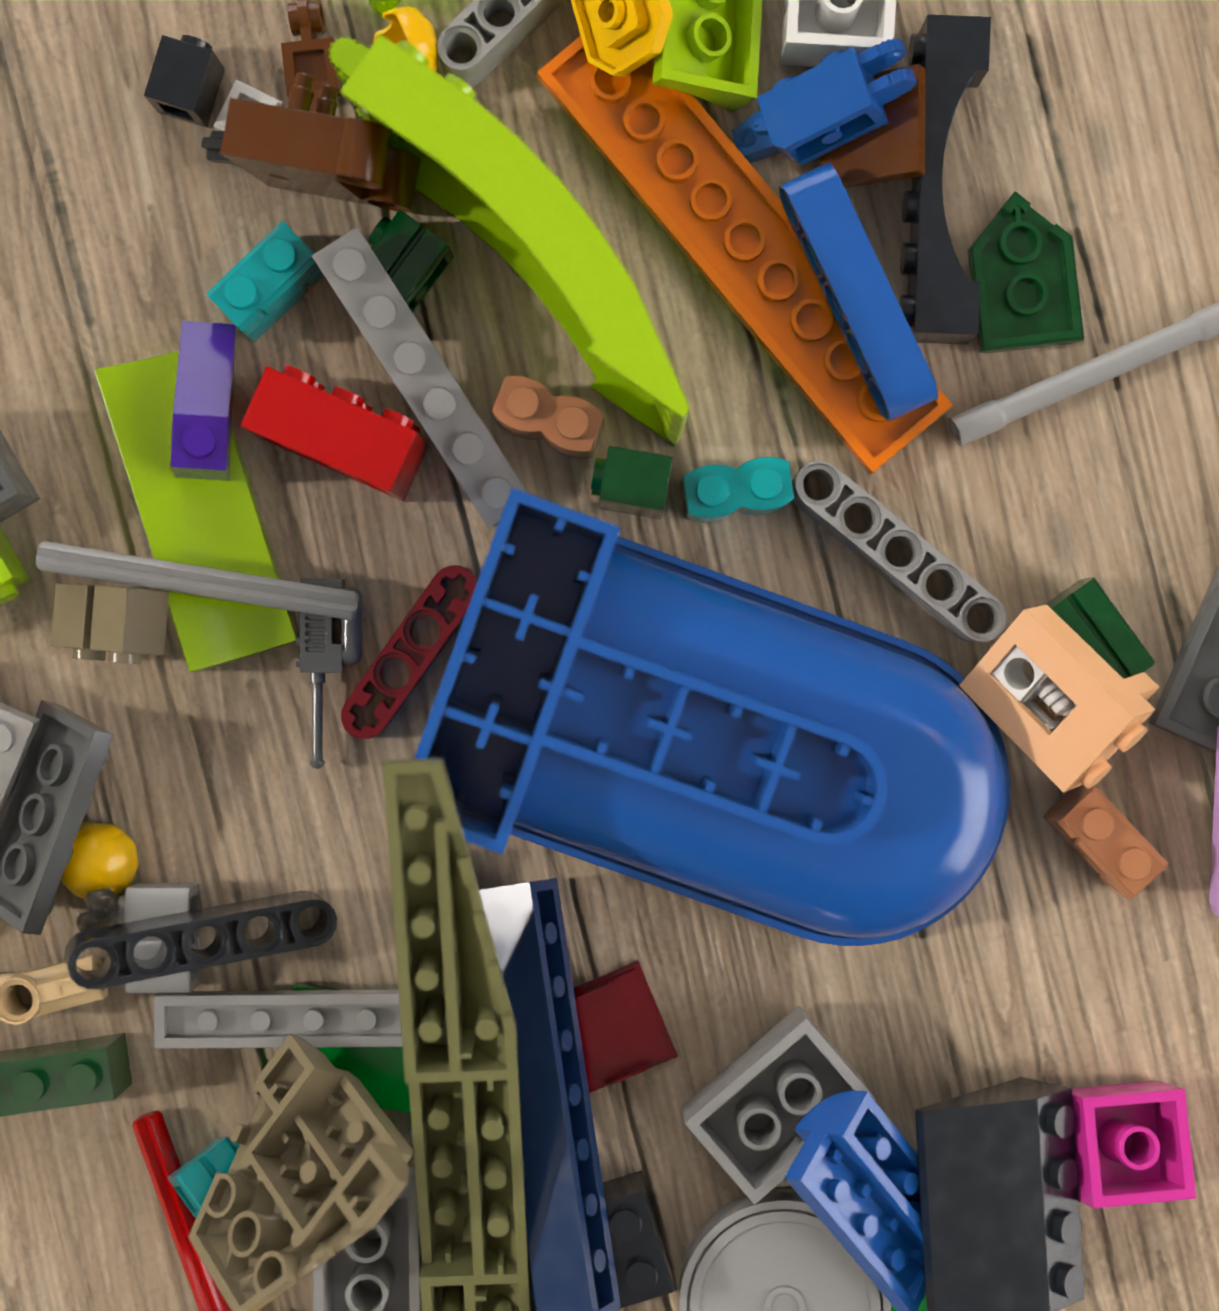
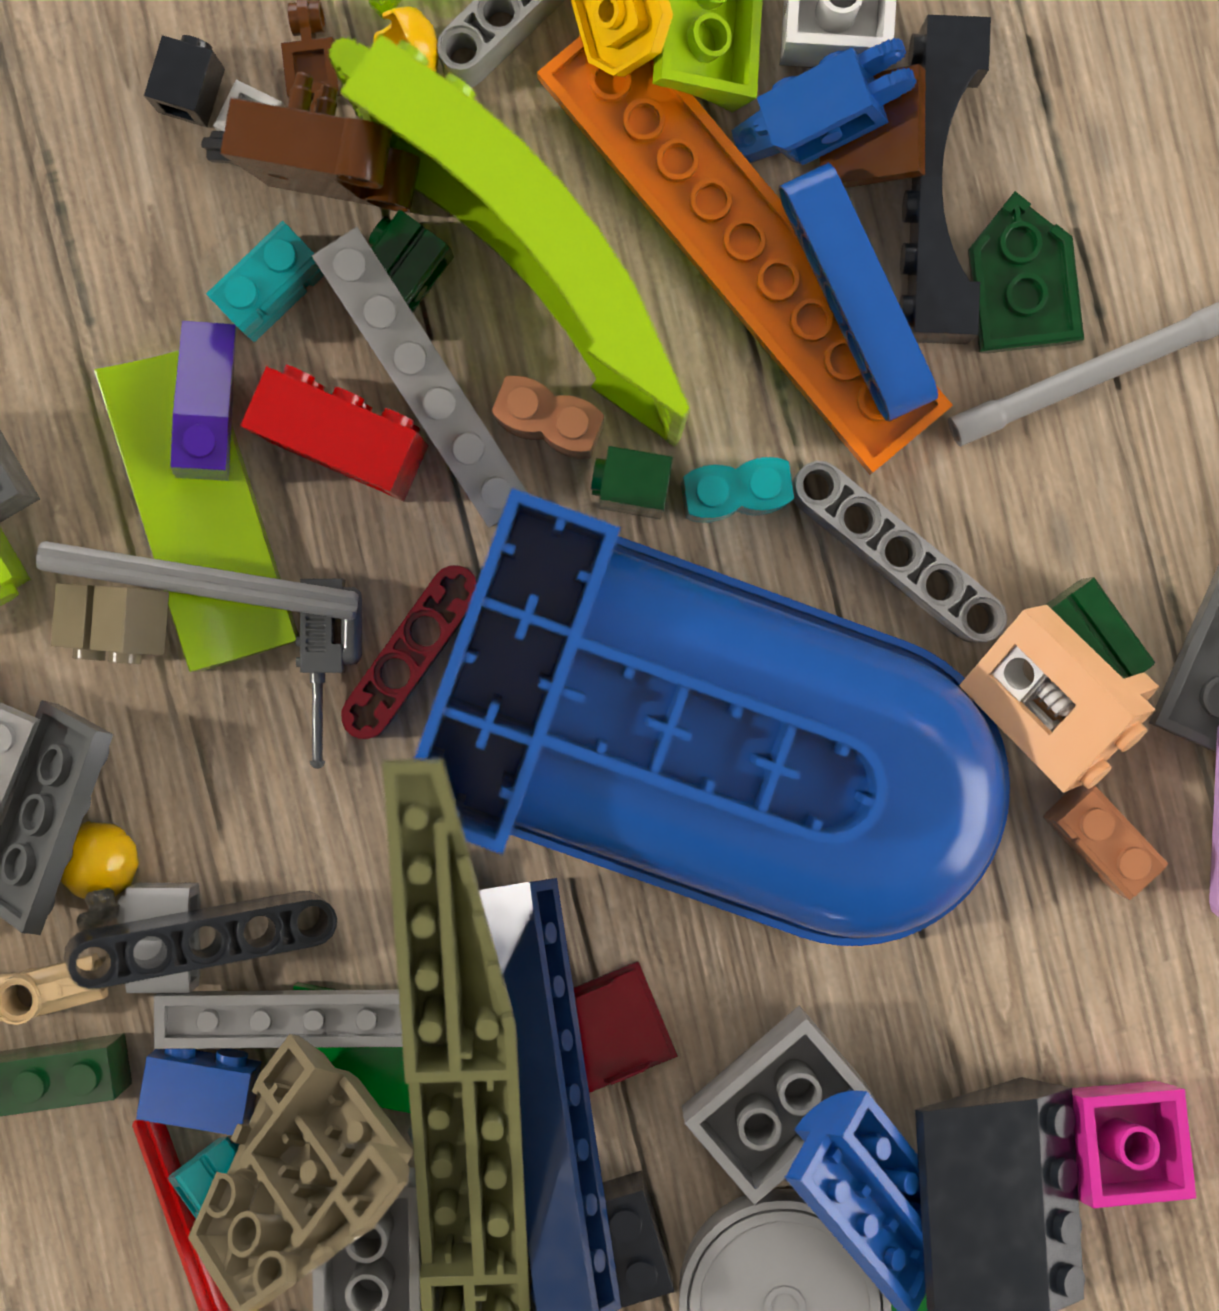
(199, 1089): none -> blue brick

